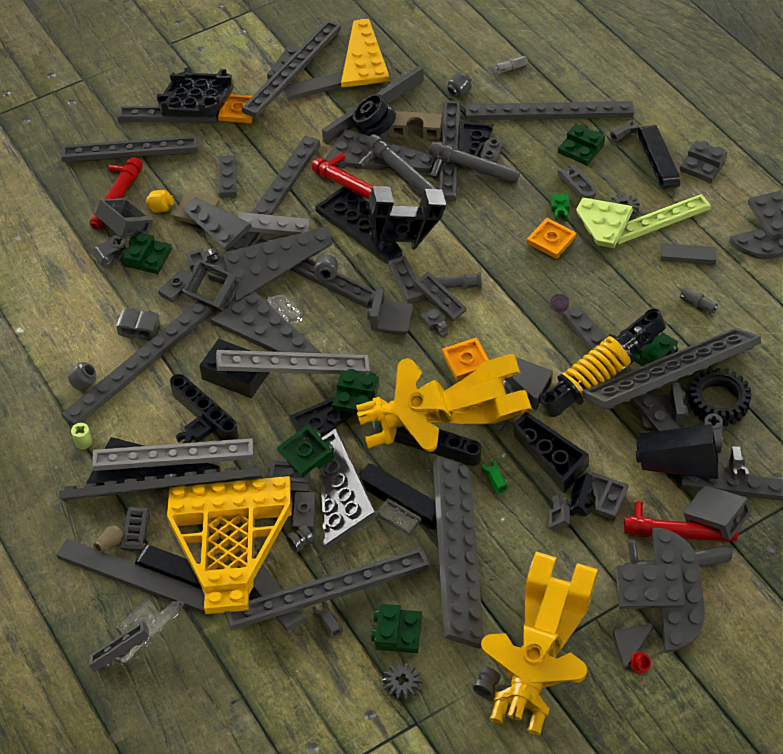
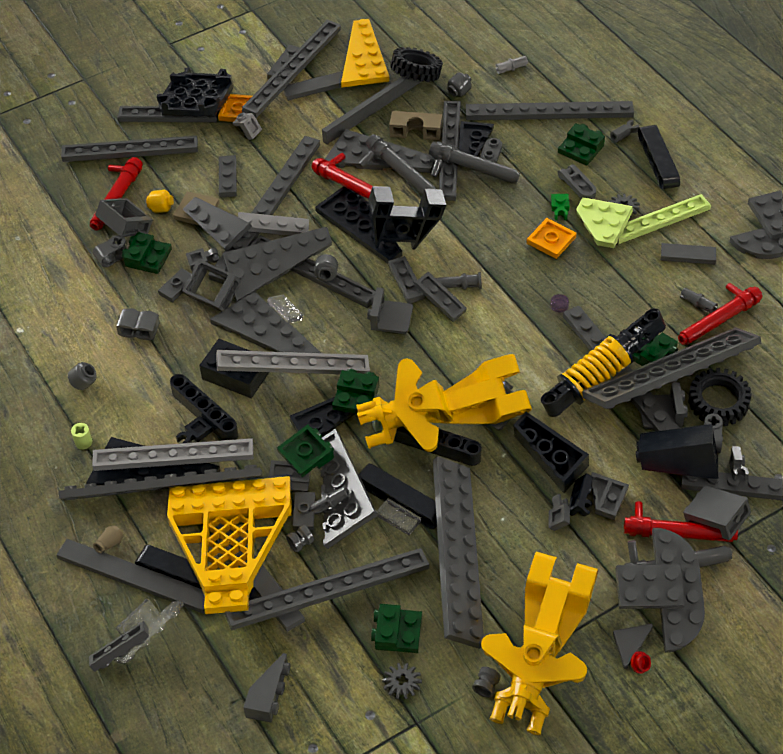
(135, 516): dark grey slope -> none
(136, 364): dark grey plate -> none
(248, 124): none -> light grey bracket
(264, 693): none -> dark grey slope
(328, 620): dark grey bar -> none
(330, 500): none -> dark grey axle
(374, 115): black wheel -> none
(416, 64): none -> black tyre
(435, 320): dark grey plate -> none
(464, 357): light orange plate -> none
(495, 477): green bar -> none
(533, 379): dark grey slope -> none
(704, 161): dark grey plate -> none
(742, 302): none -> red cylinder

